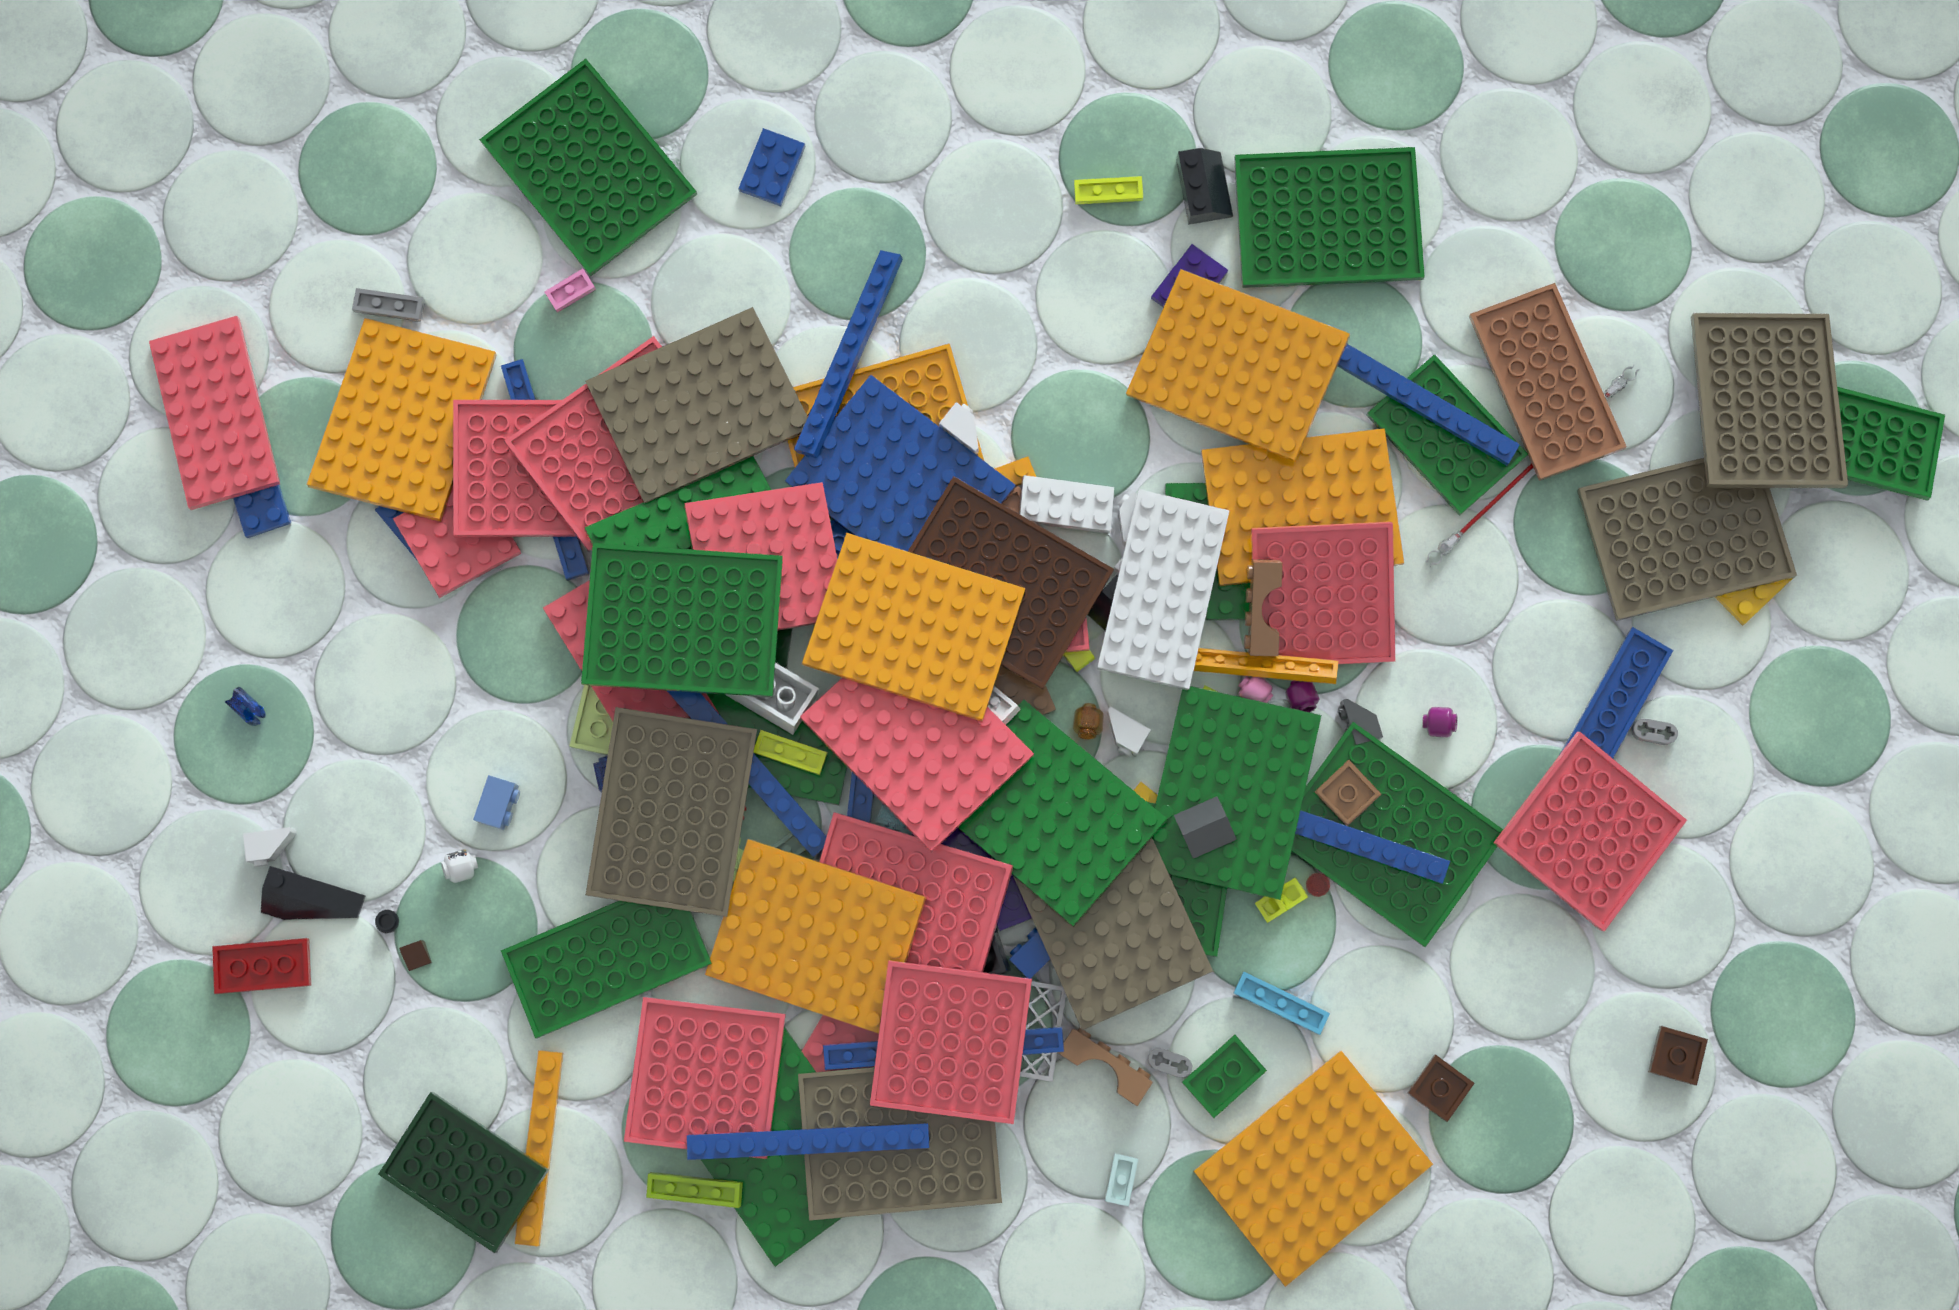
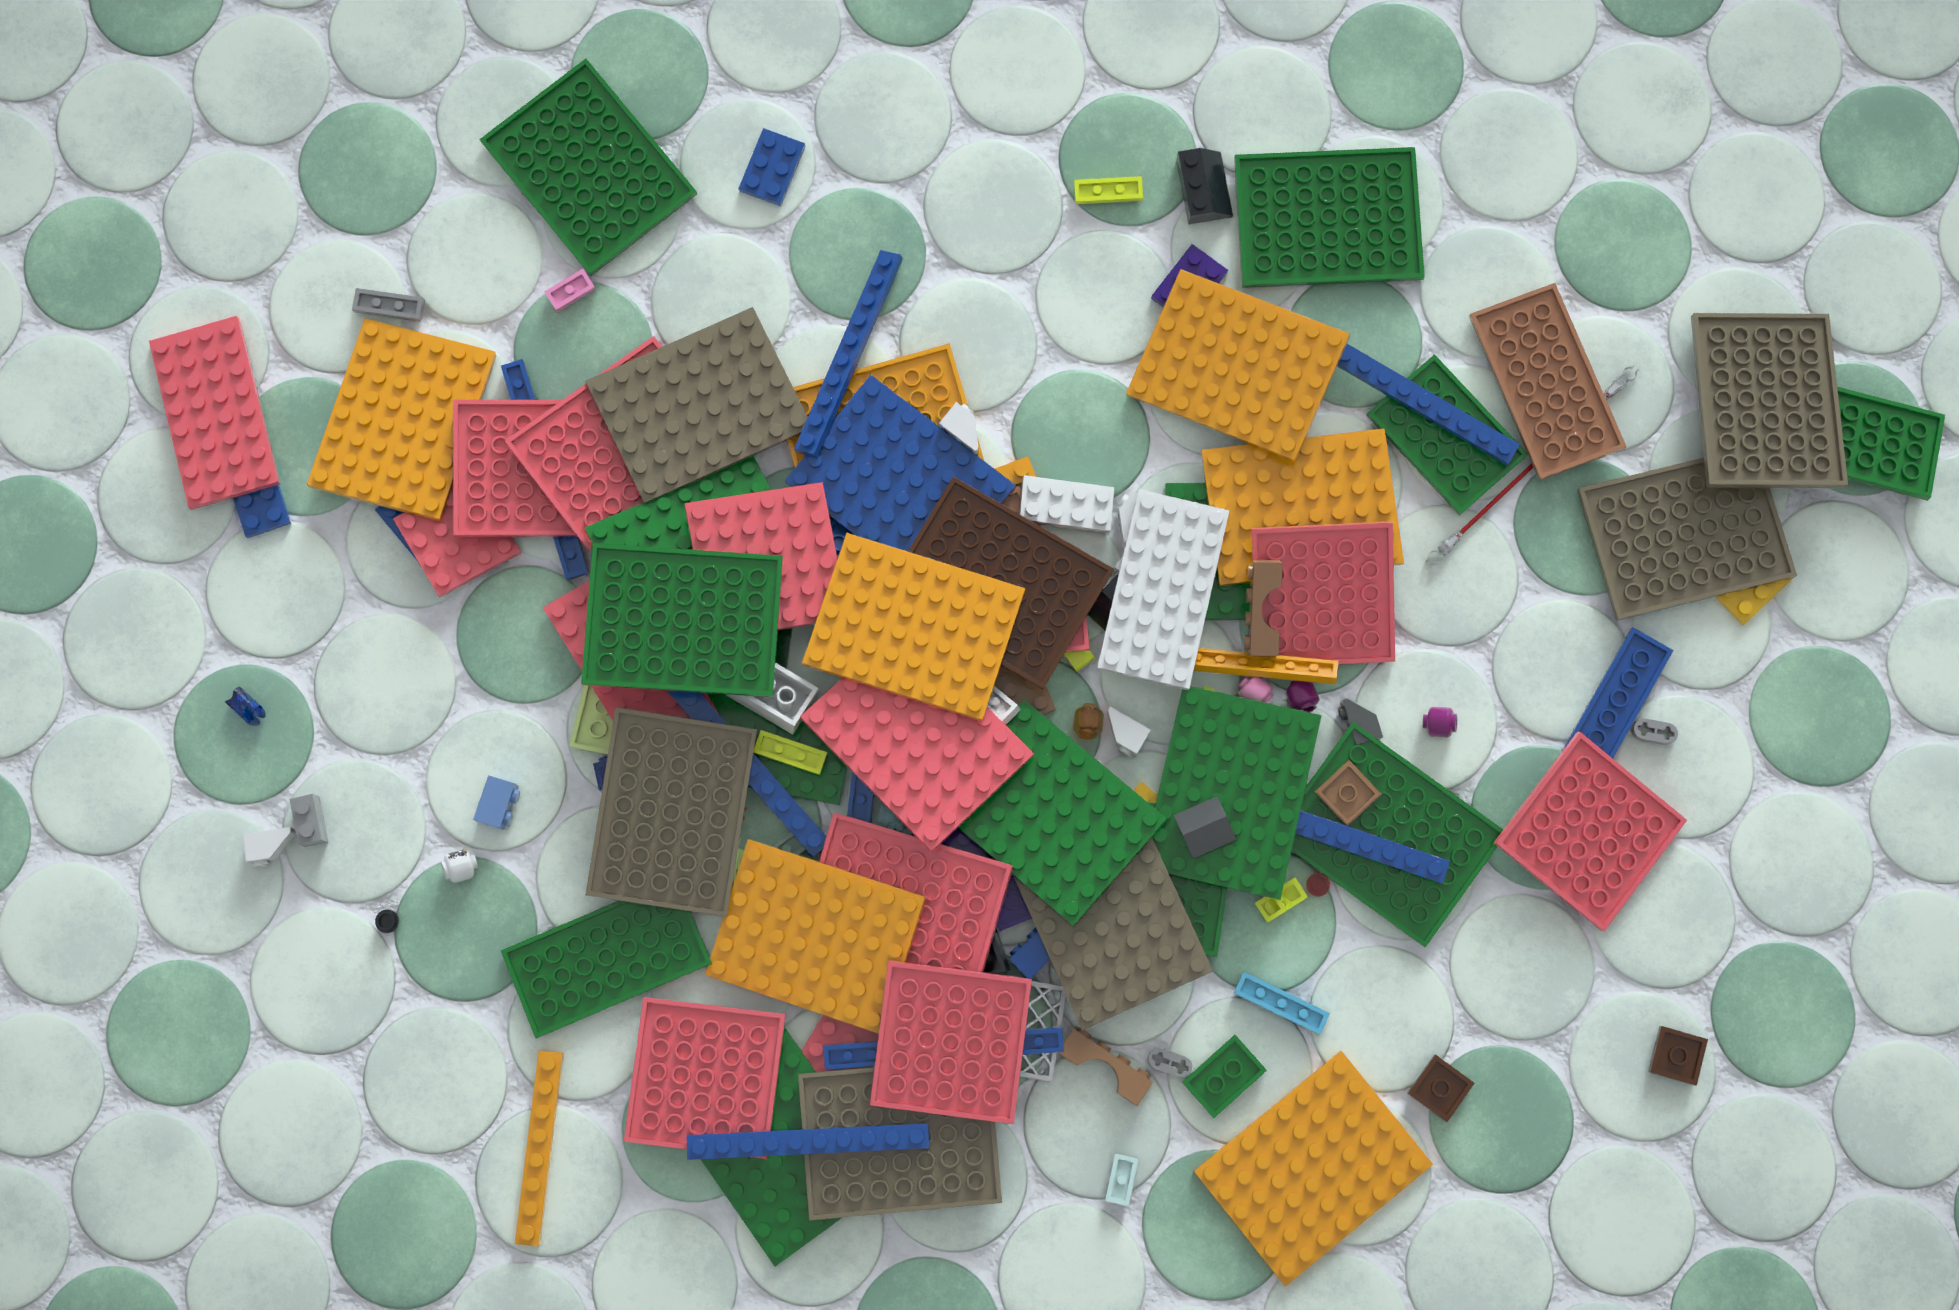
(261, 966): red plate -> none
(300, 897): black wedge -> none
(308, 820): none -> light grey brick
(415, 955): reddish brown slope -> none
(463, 1172): dark green plate -> none
(694, 1190): lime plate -> none

